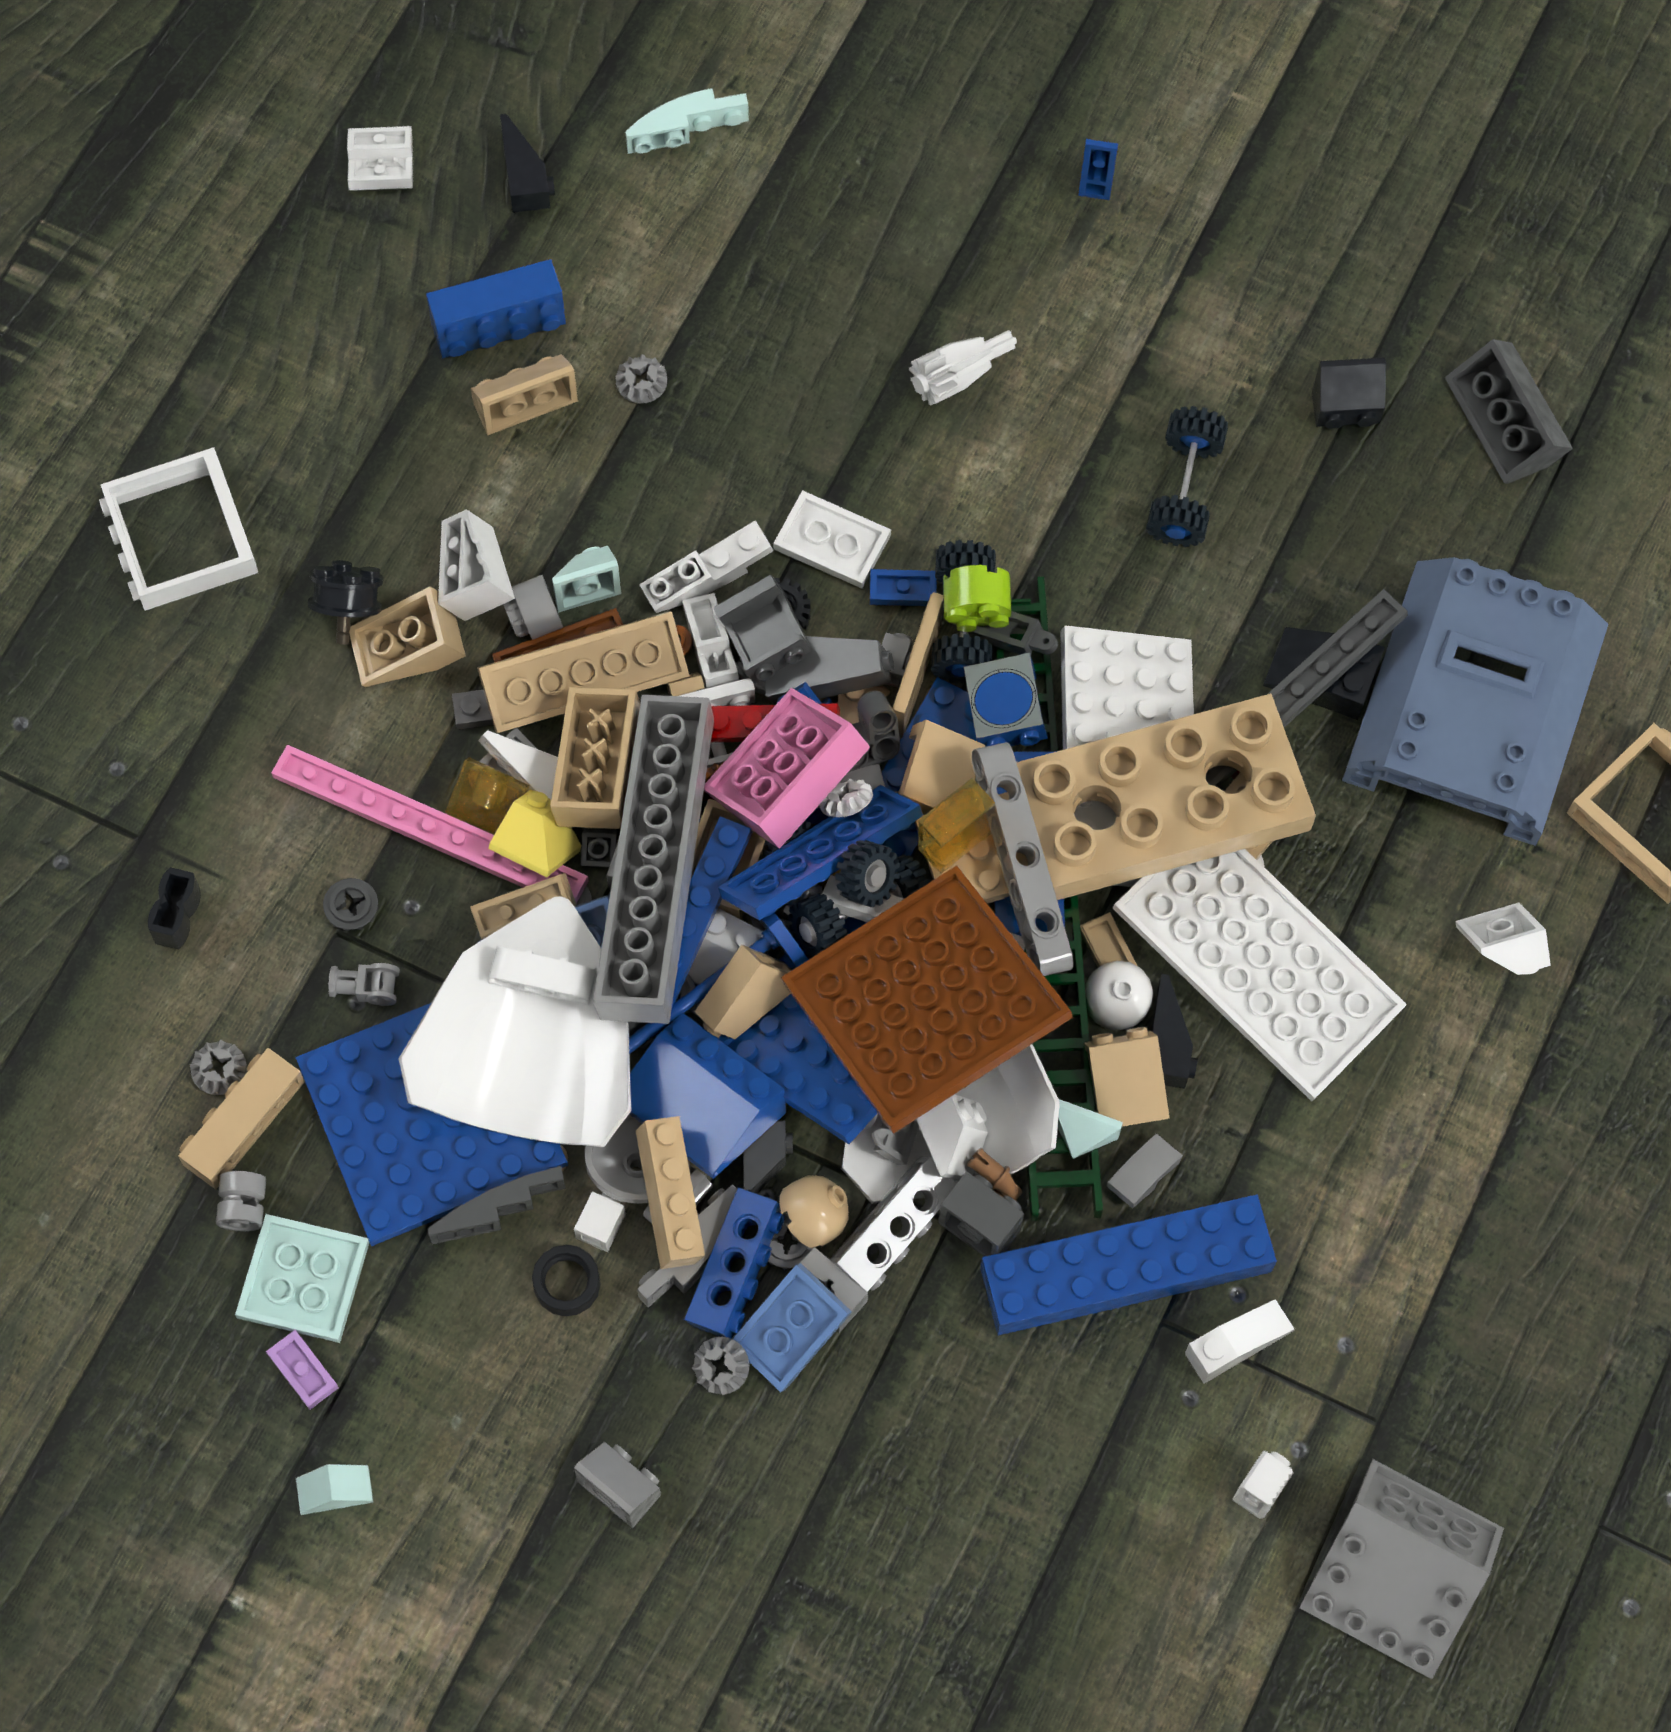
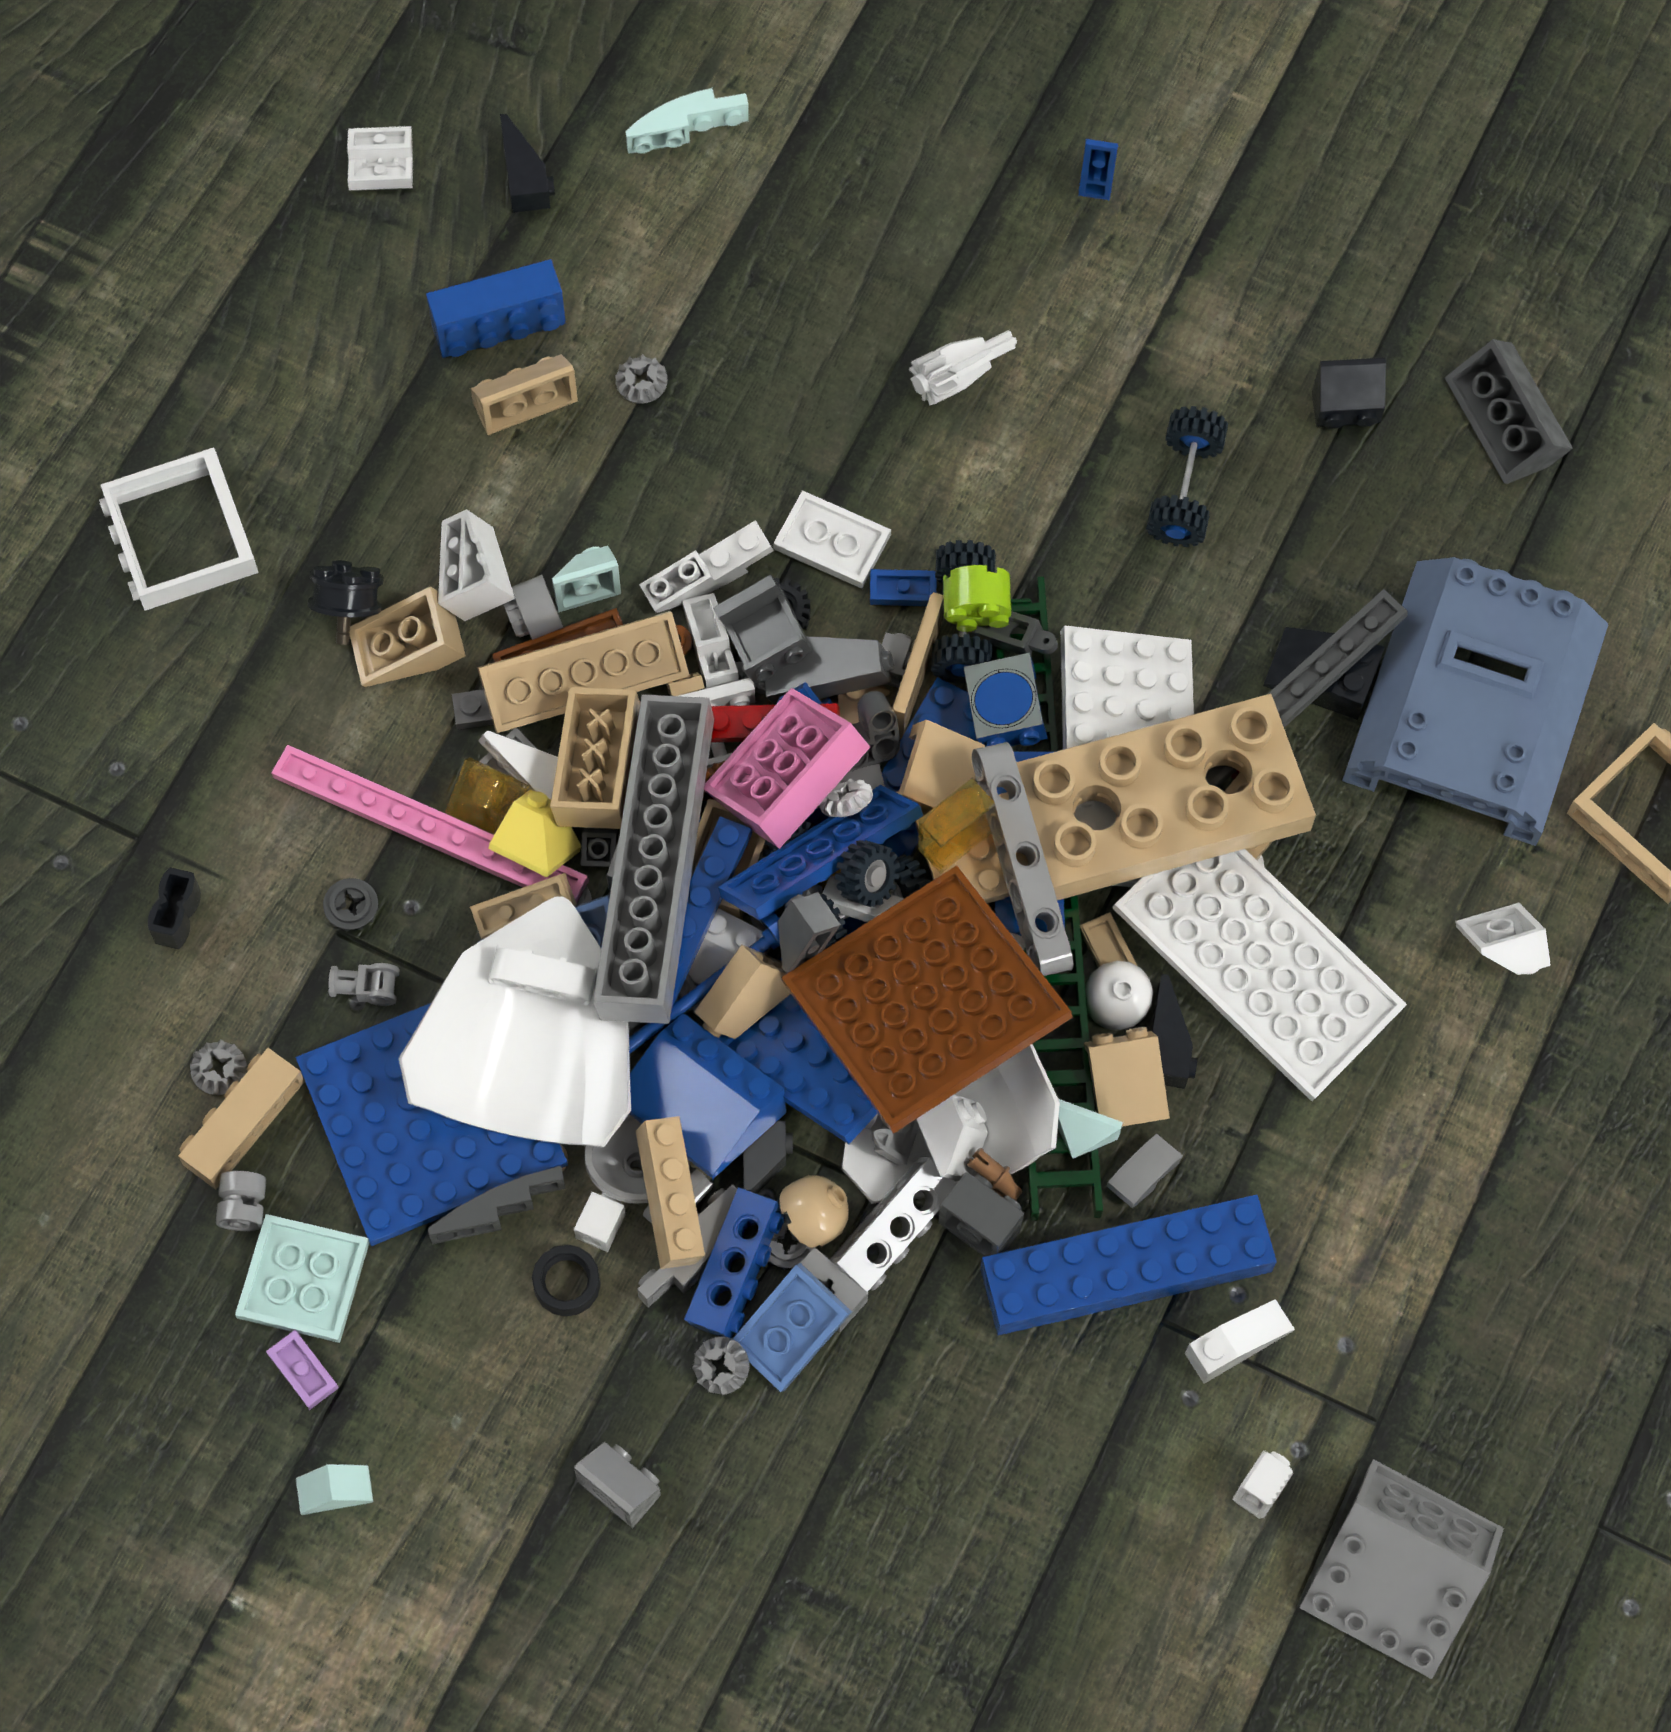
(805, 929): none -> dark grey slope

